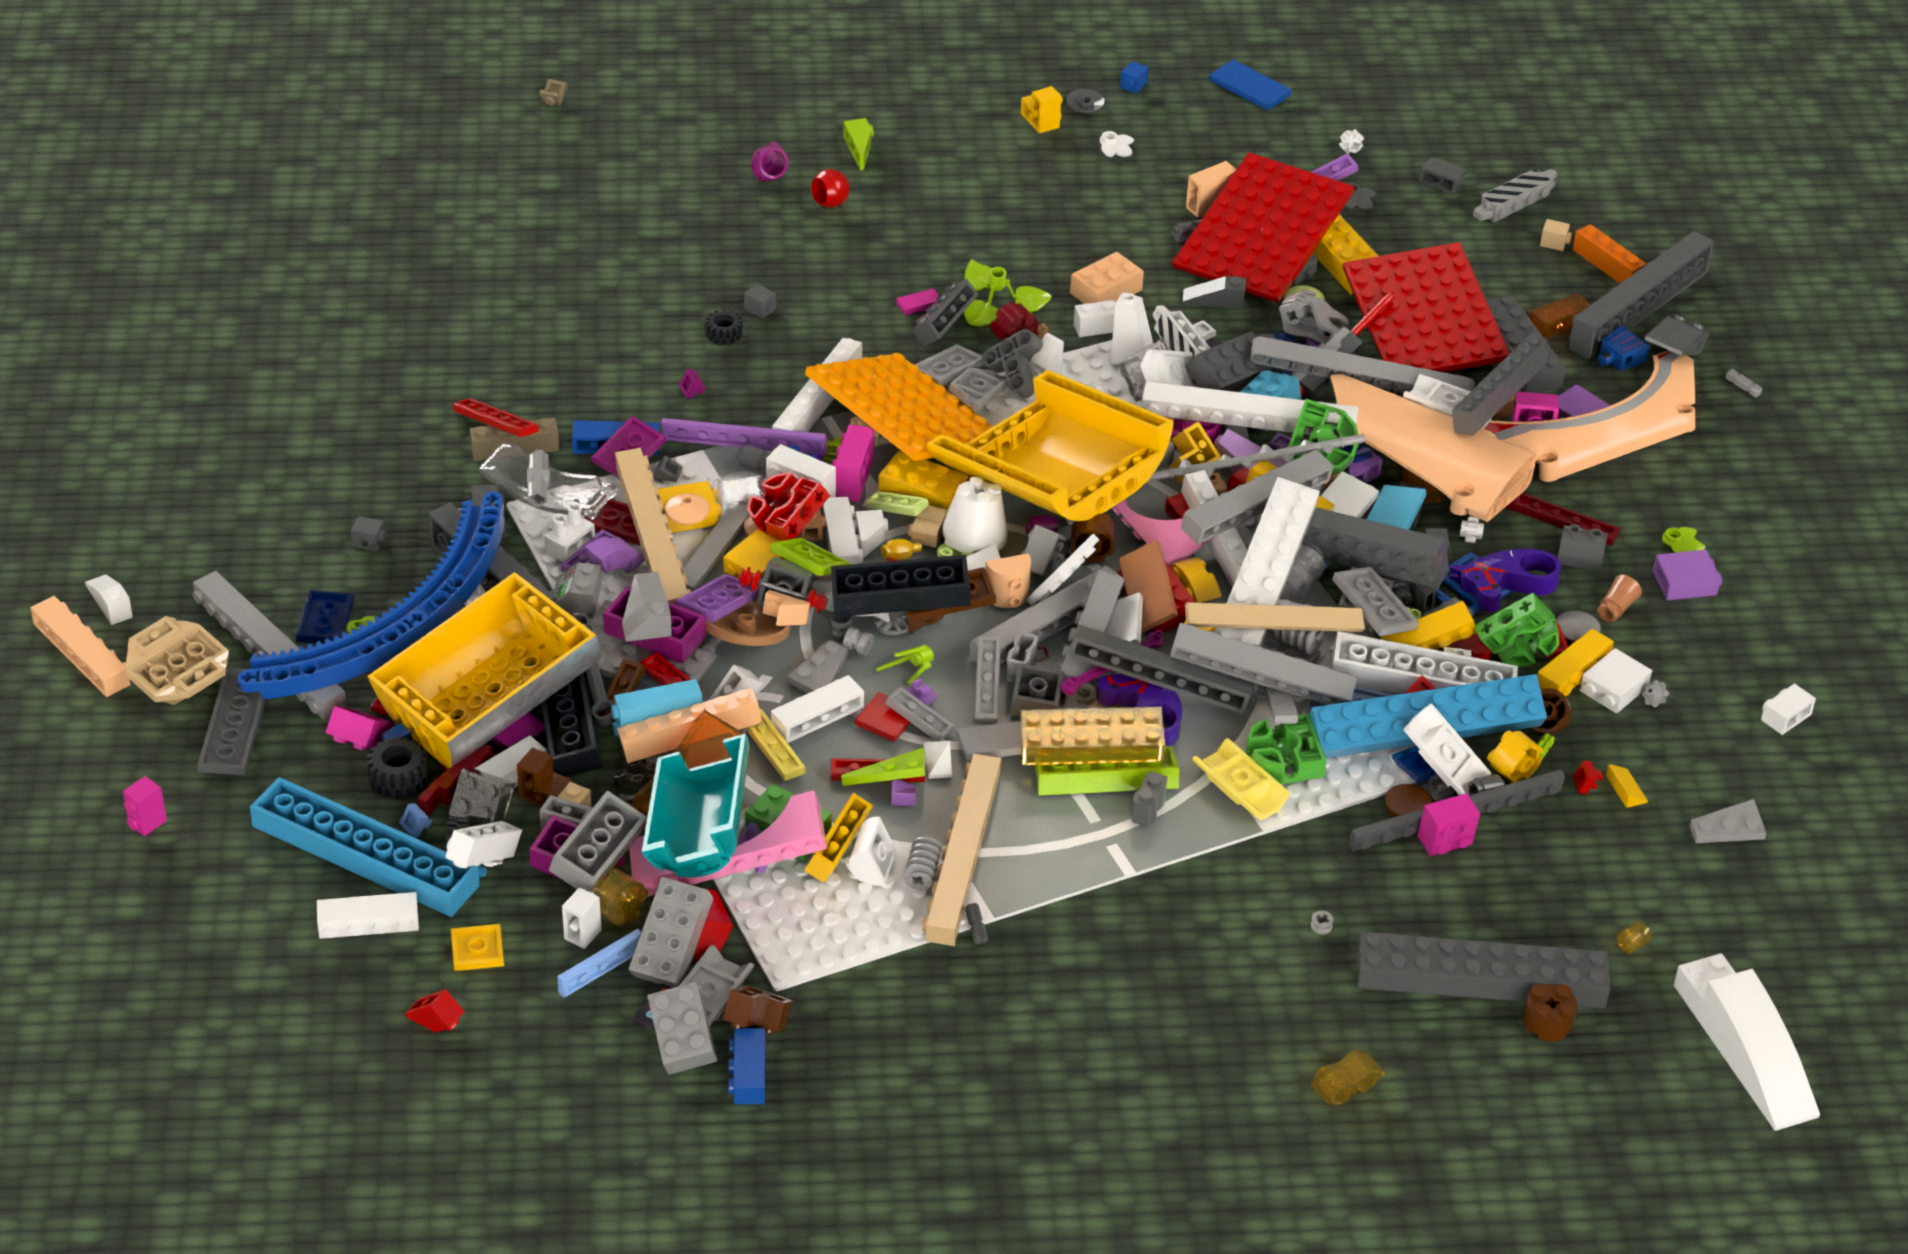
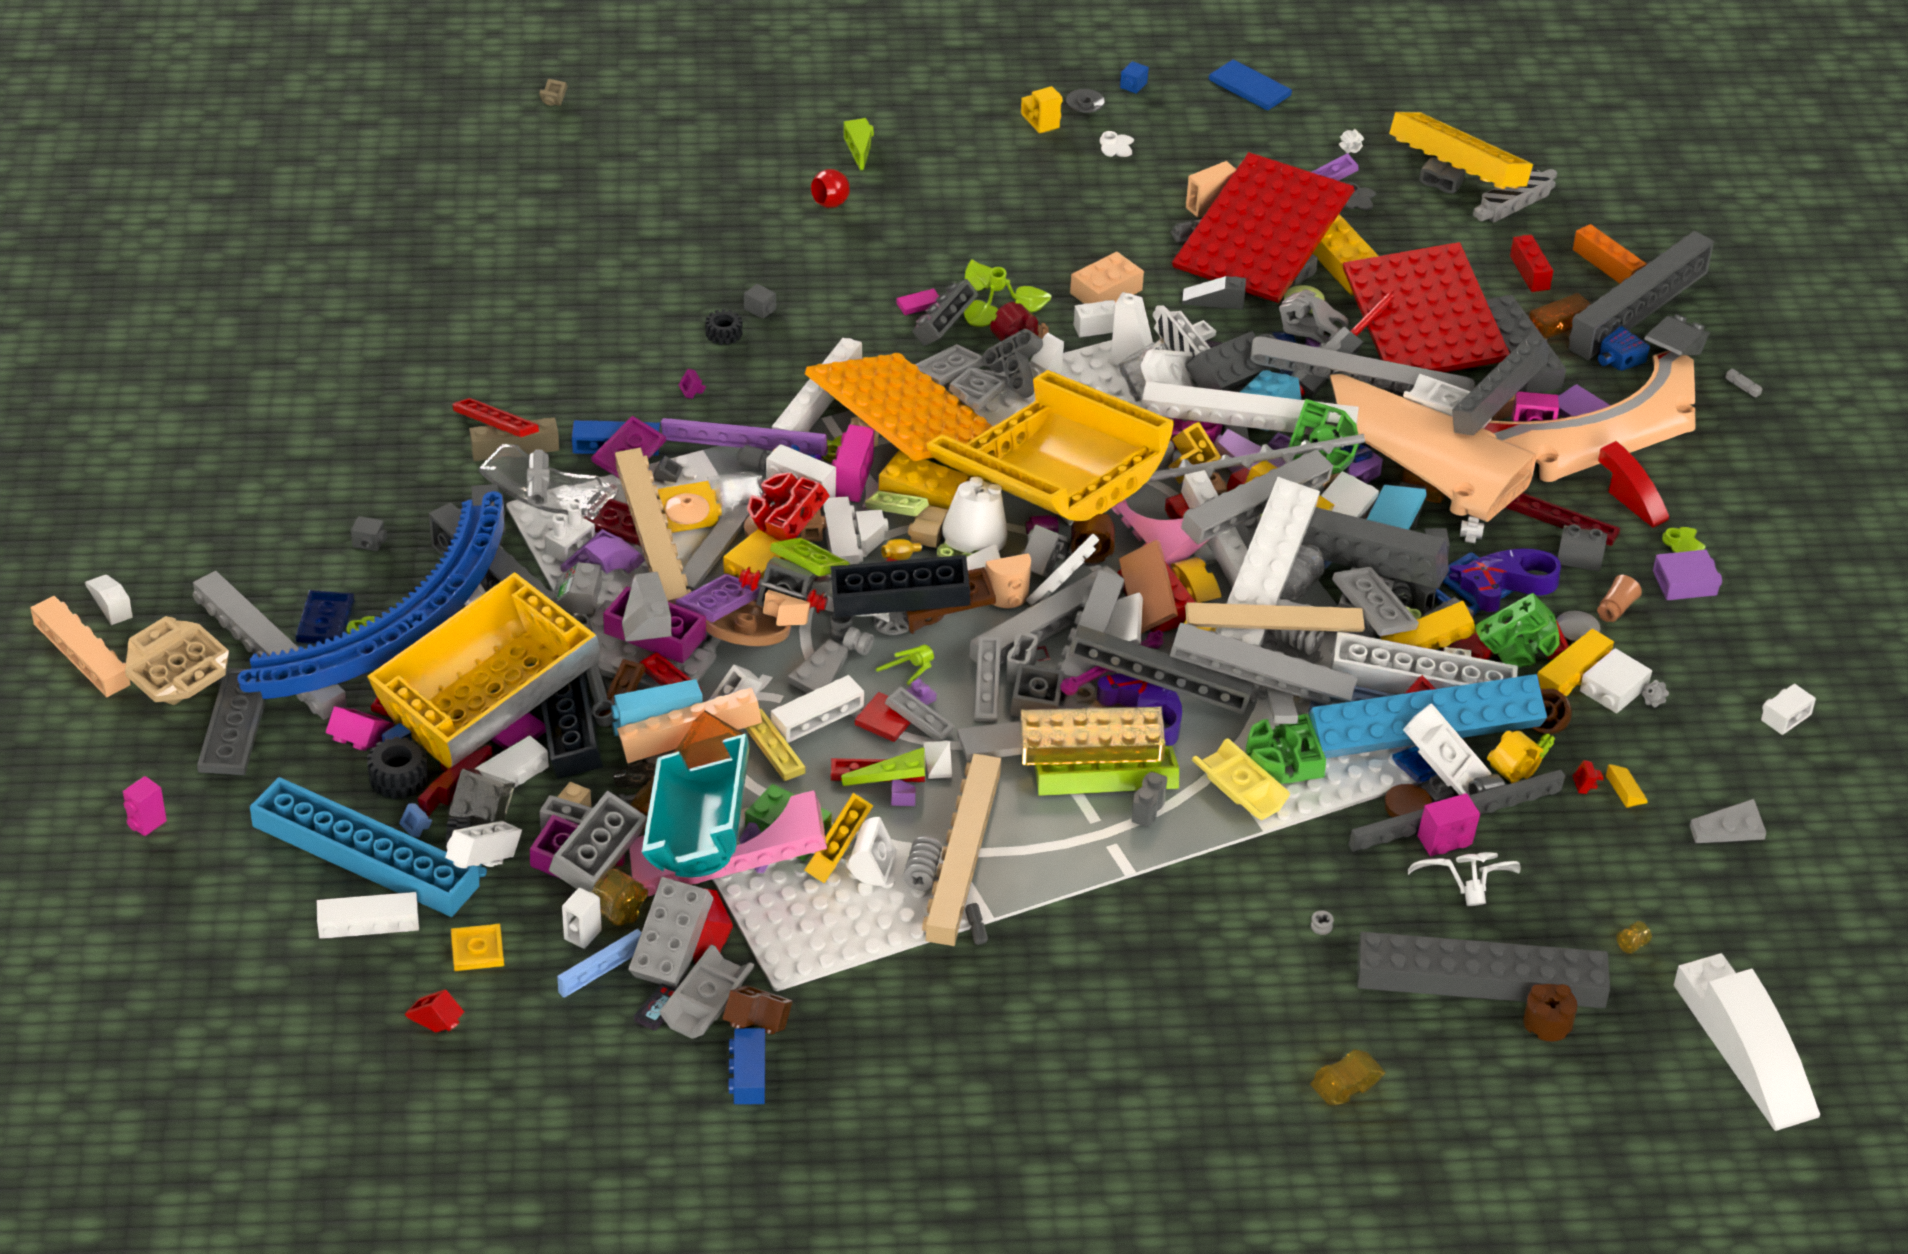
(537, 778): reddish brown brick -> none
(682, 1028): light grey brick -> none
(769, 162): magenta helmet -> none
(1461, 150): none -> yellow brick
(1474, 888): none -> white plant
(1531, 263): none -> red brick
(1555, 235): tan brick -> none
(1632, 484): none -> red slope

